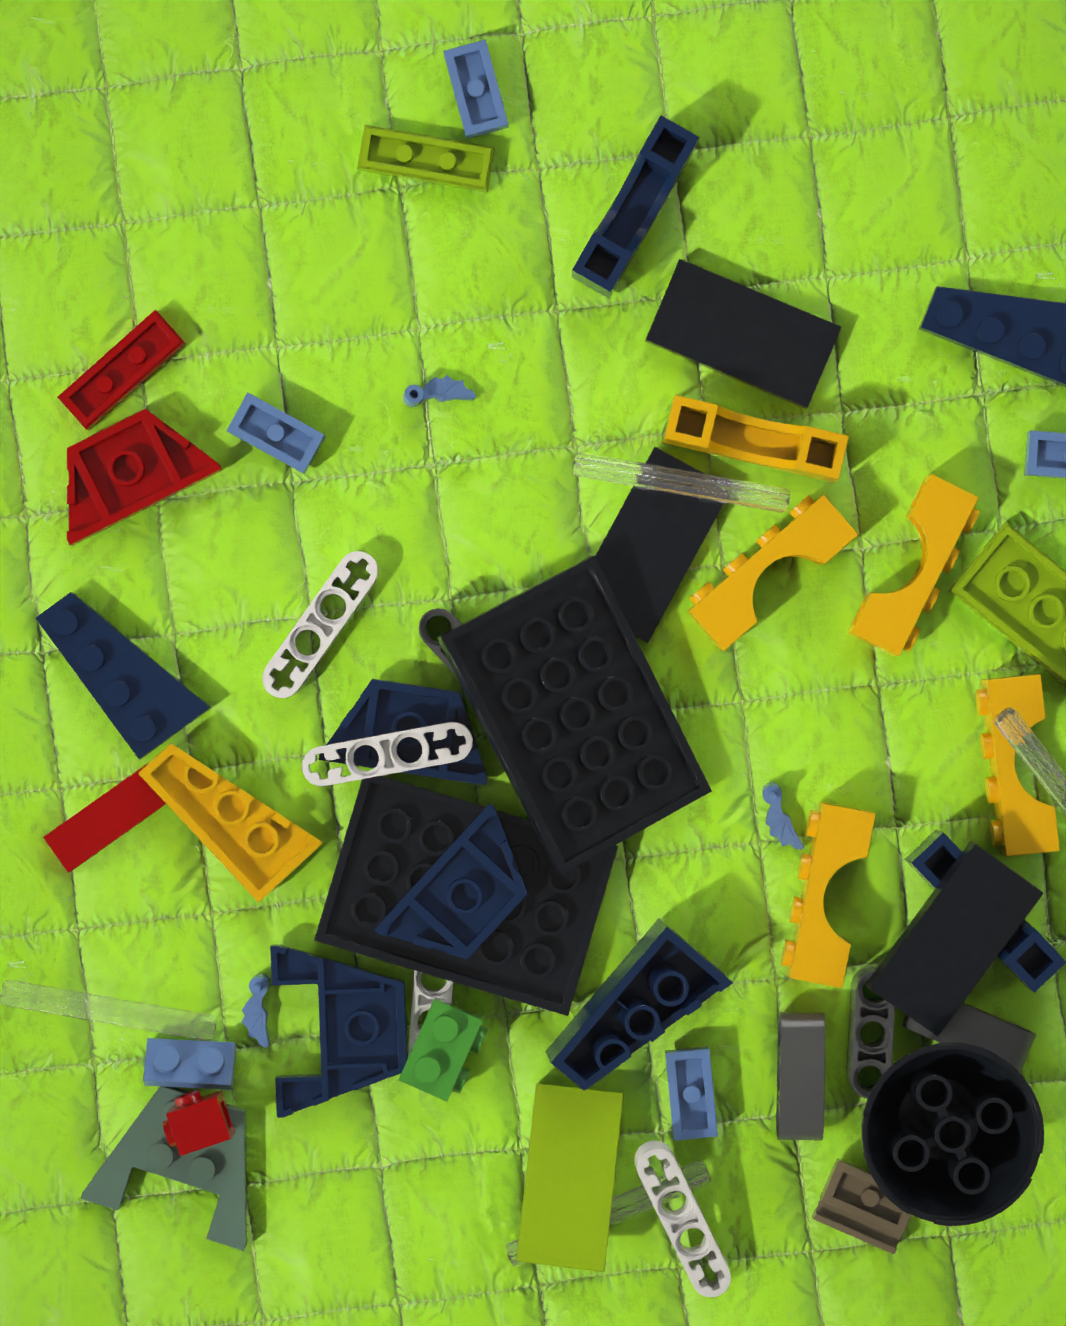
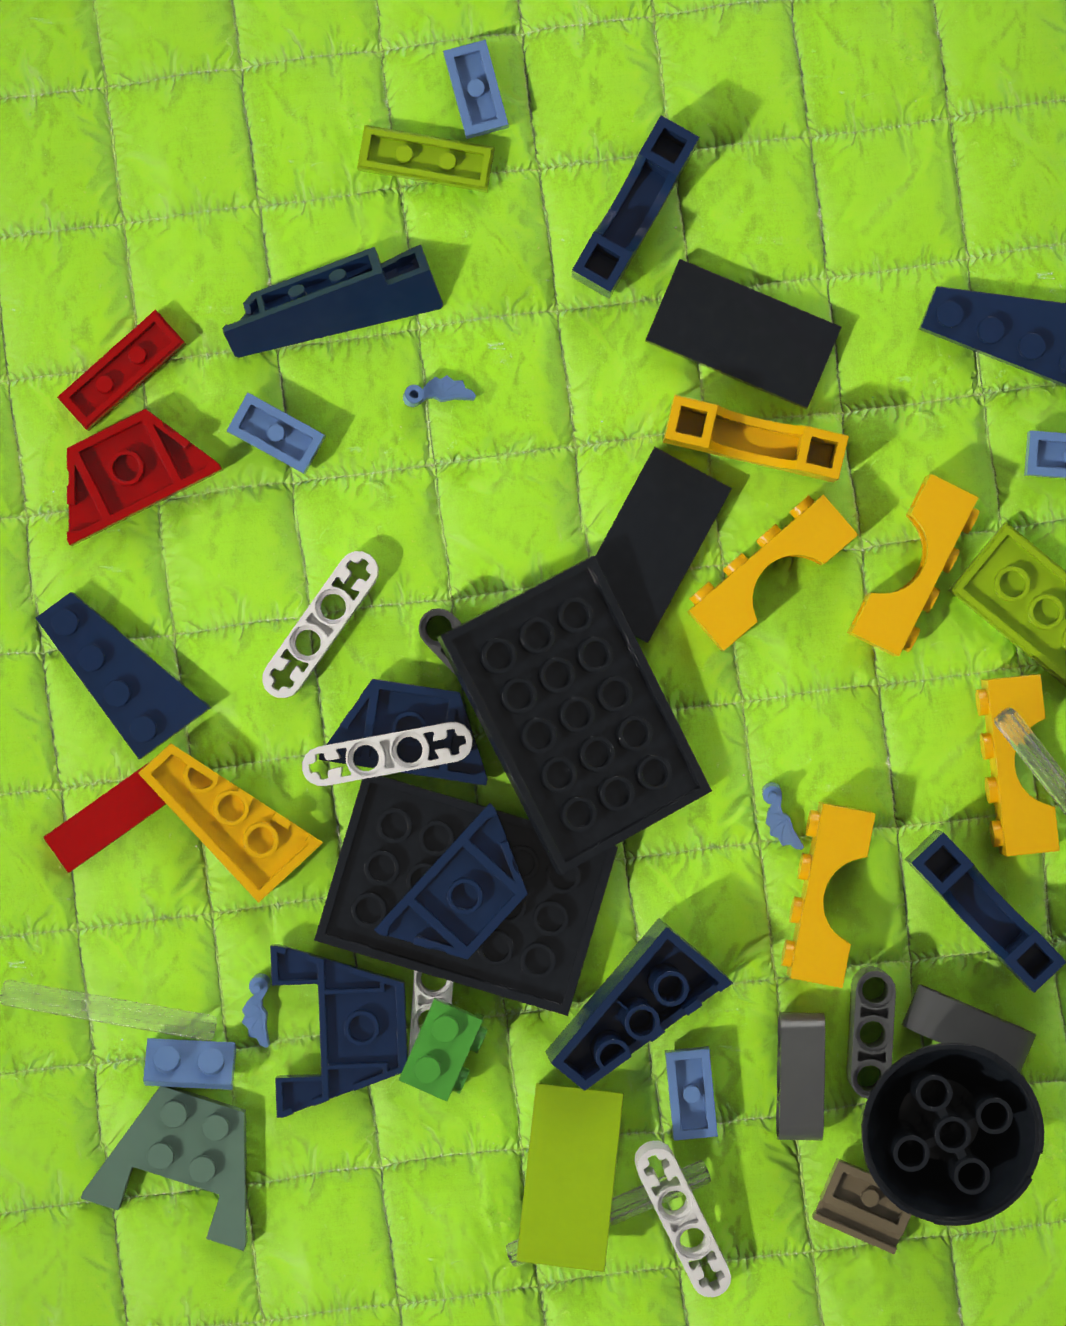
(198, 1122): red brick -> none
(335, 300): none -> dark blue wedge
(681, 482): clear axle -> none
(954, 938): black tile -> none

